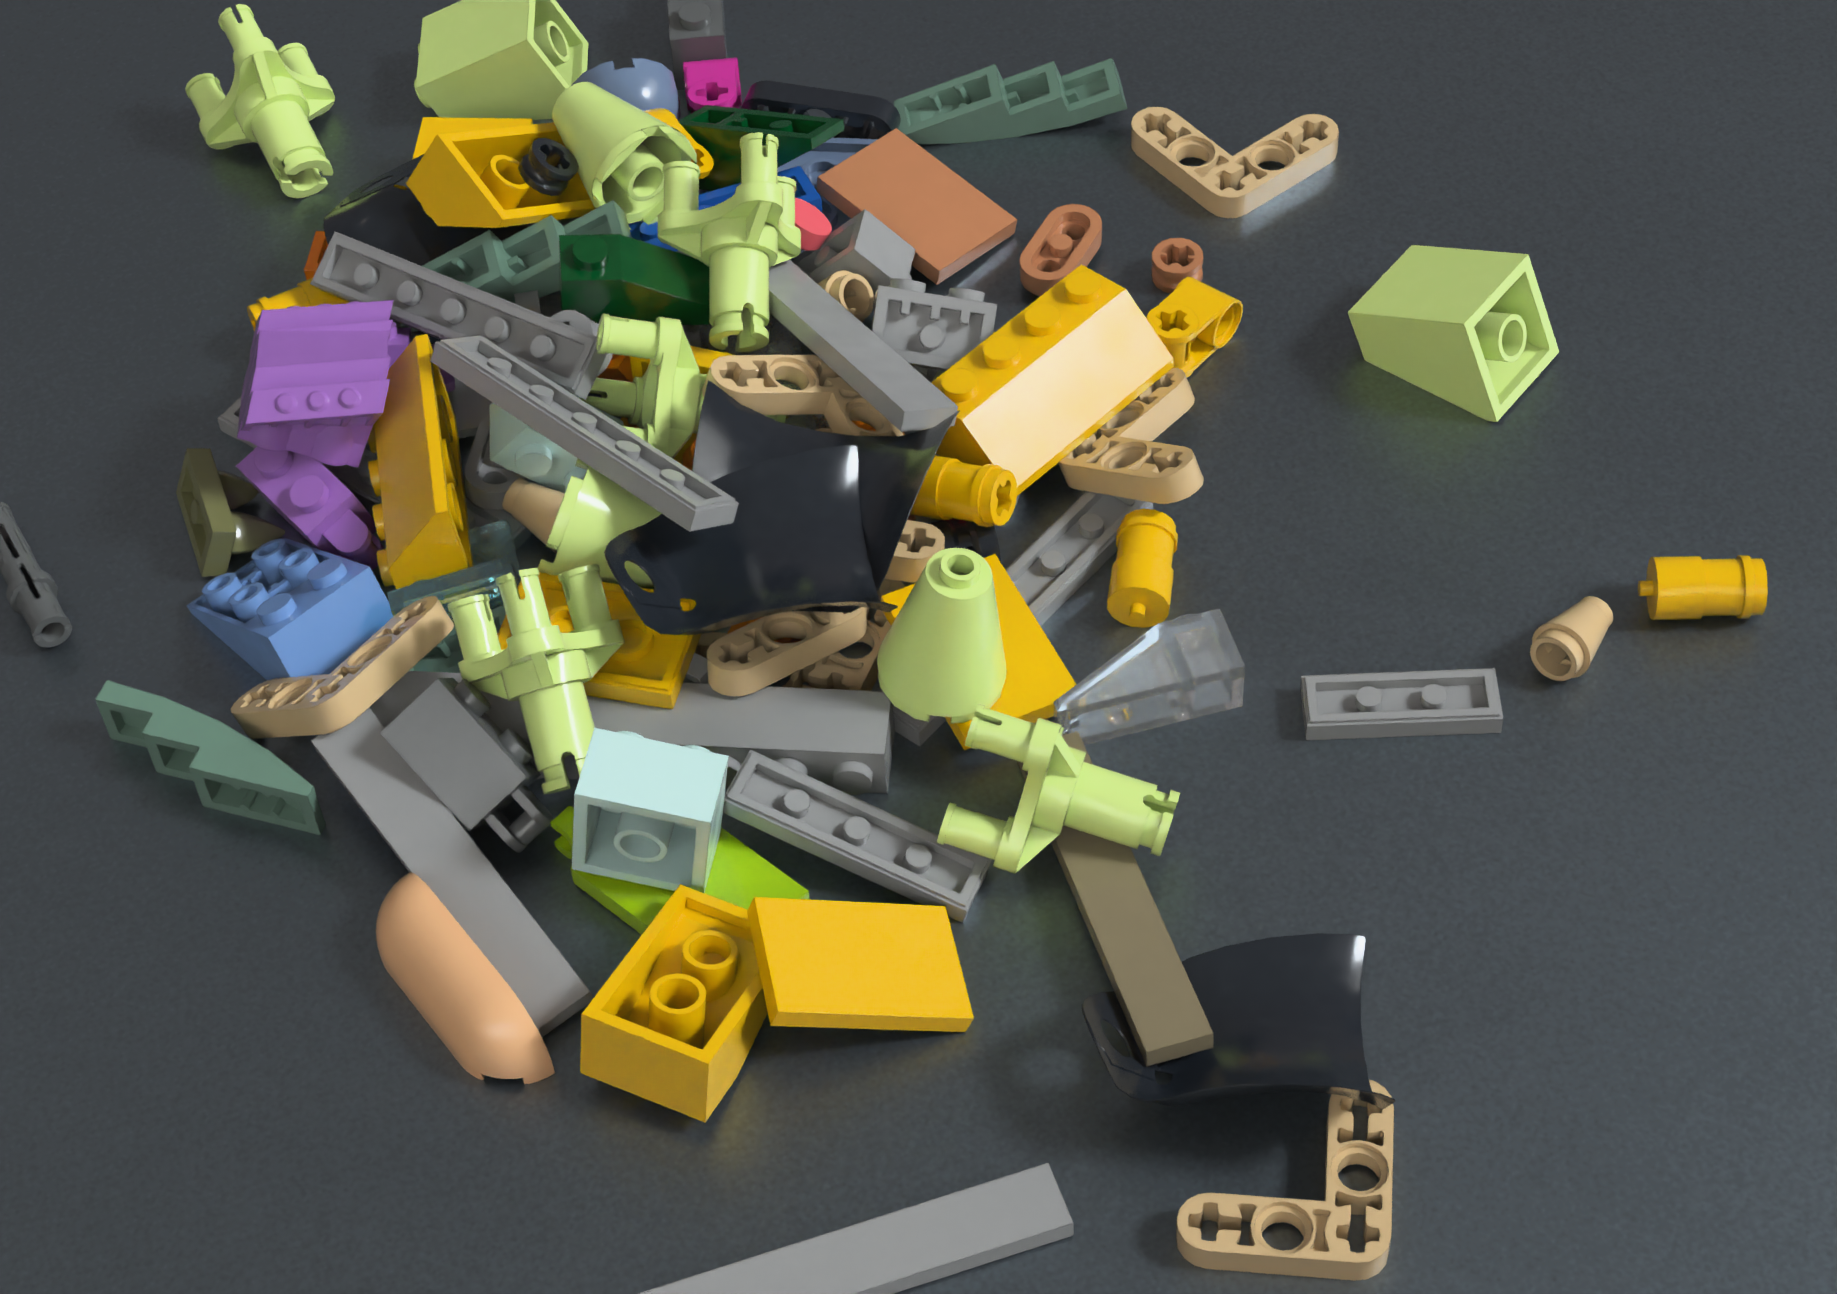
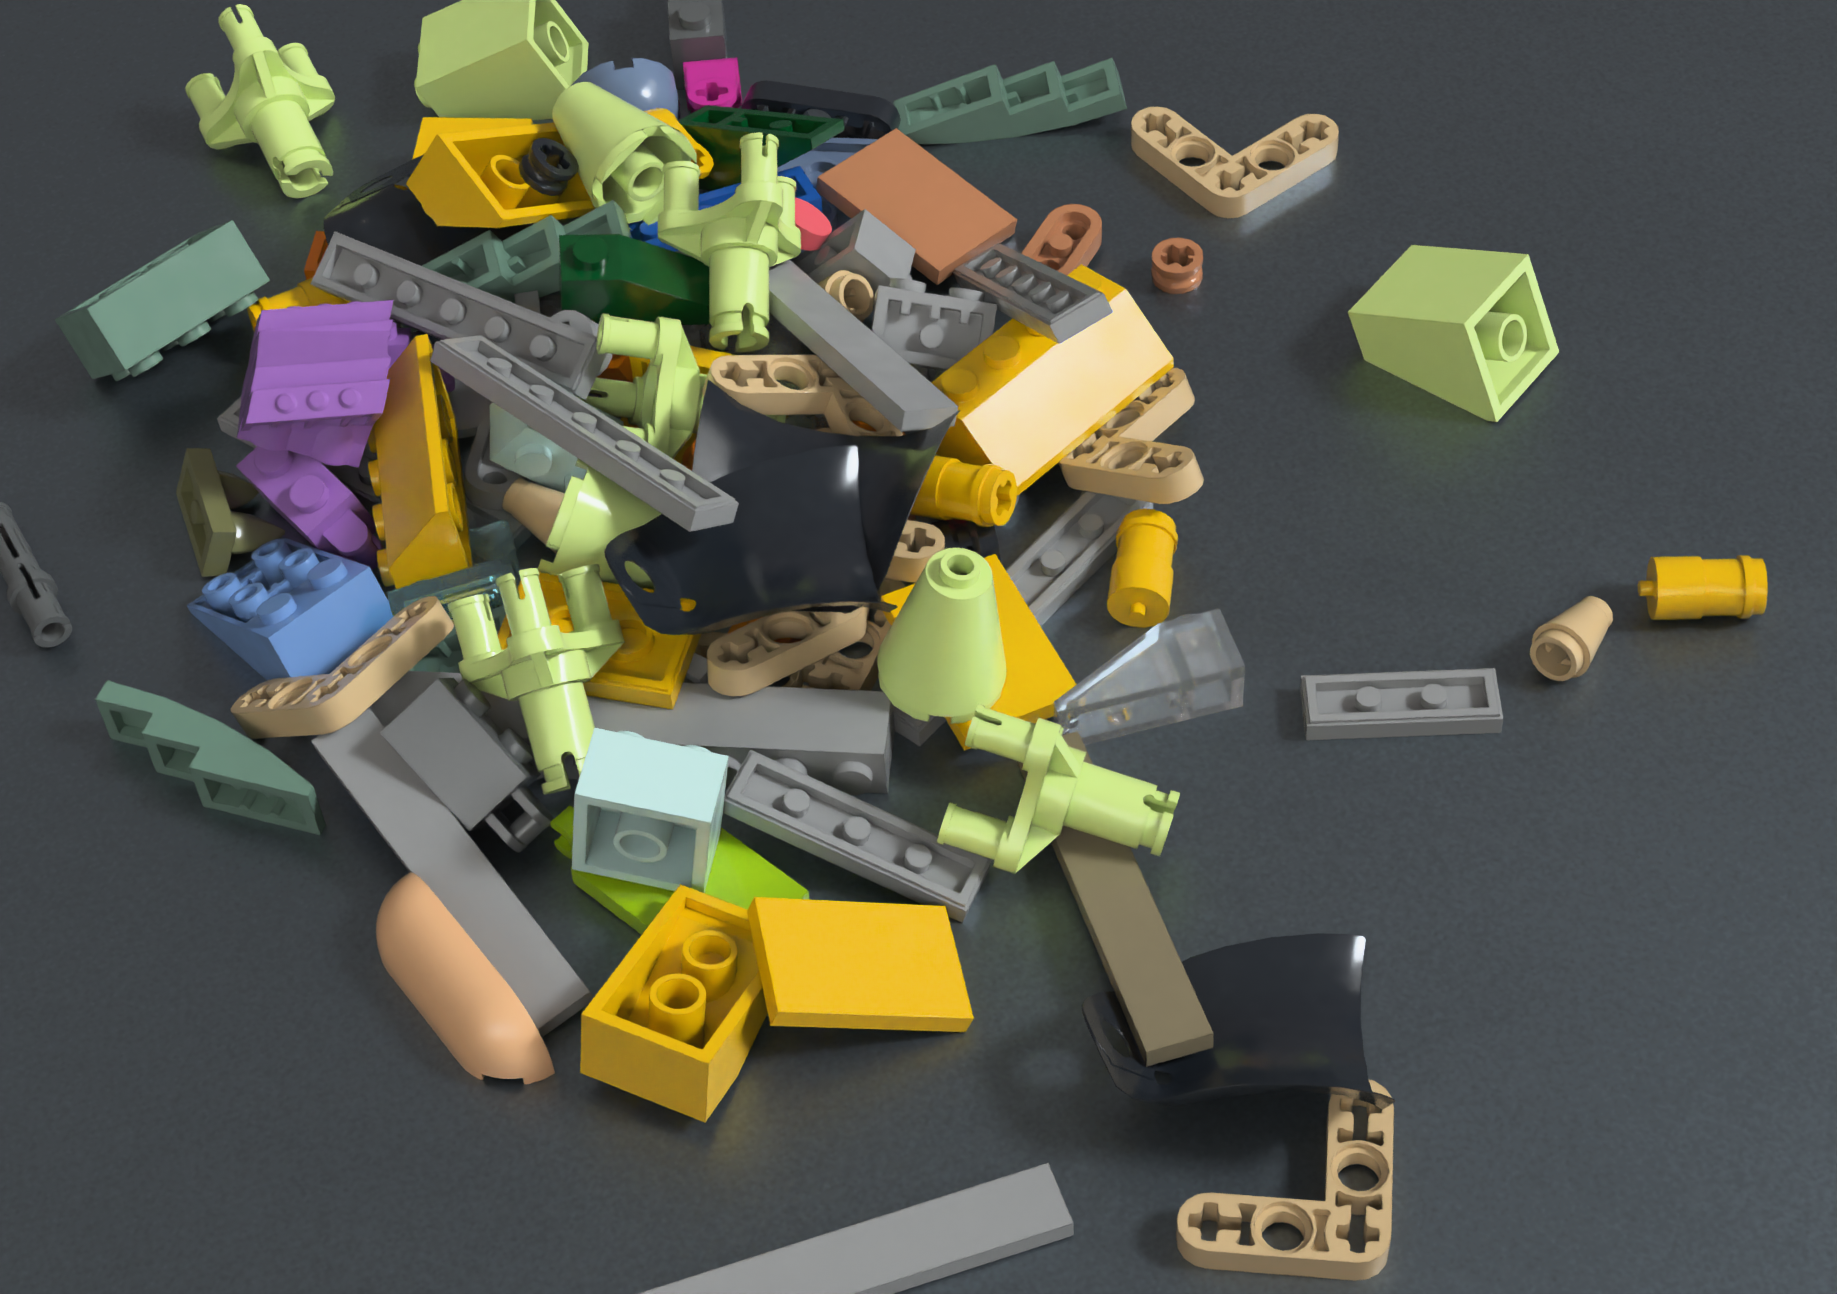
(164, 303): none -> sand green brick
(1033, 292): none -> light grey tile
(1195, 322): yellow piece -> none

